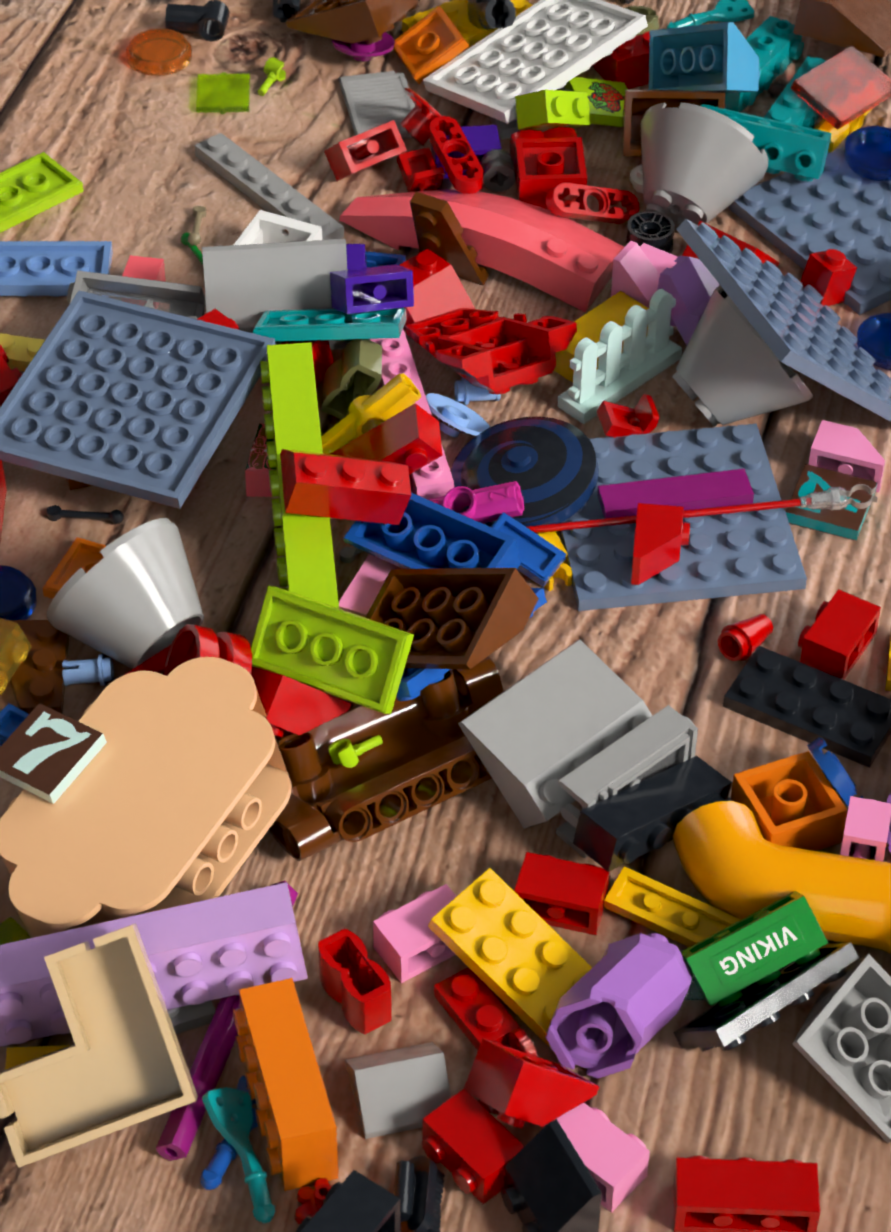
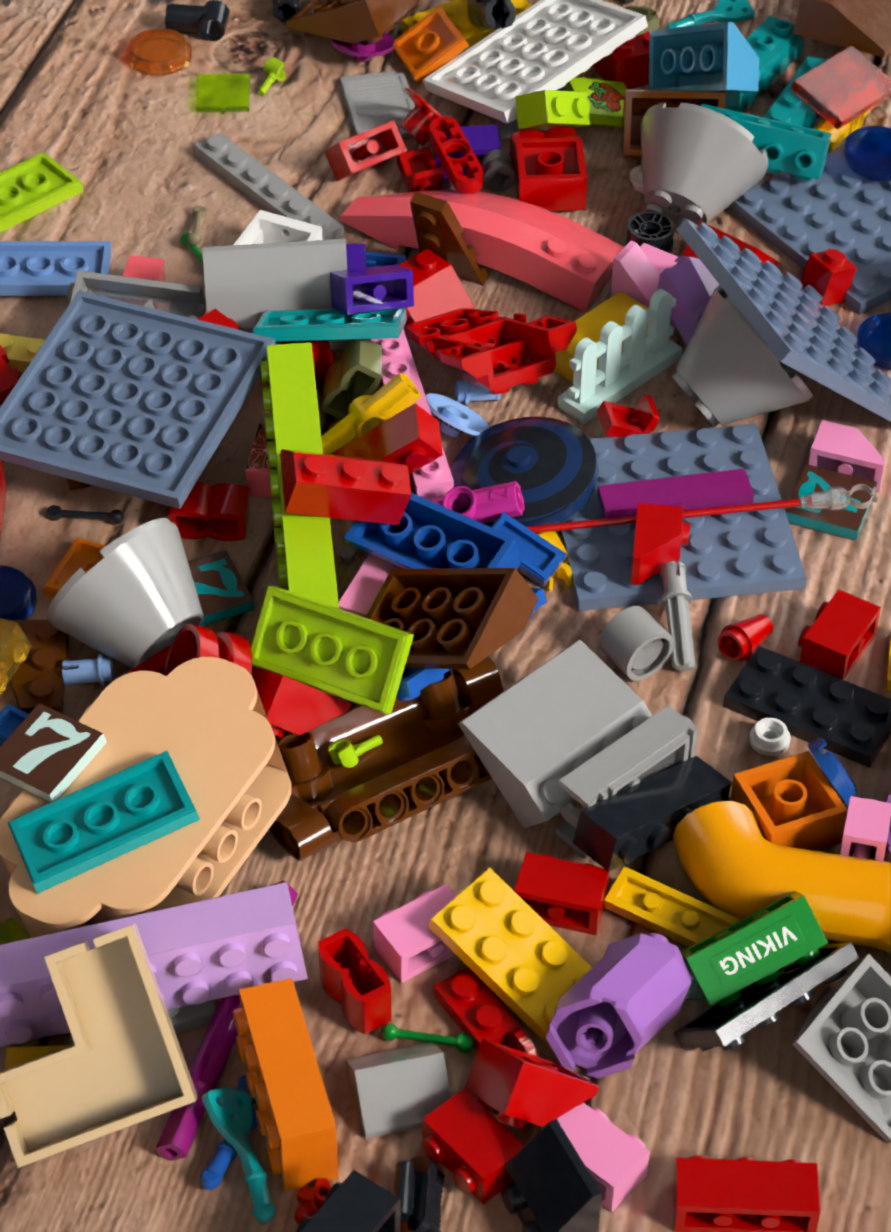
(102, 821): none -> teal tile
(213, 512): none -> red brick
(220, 587): none -> tile
(463, 1042): none -> green hinge
(580, 210): red beam -> none
(636, 643): none -> light grey piece
(677, 602): none -> light grey axle
(770, 737): none -> white plate

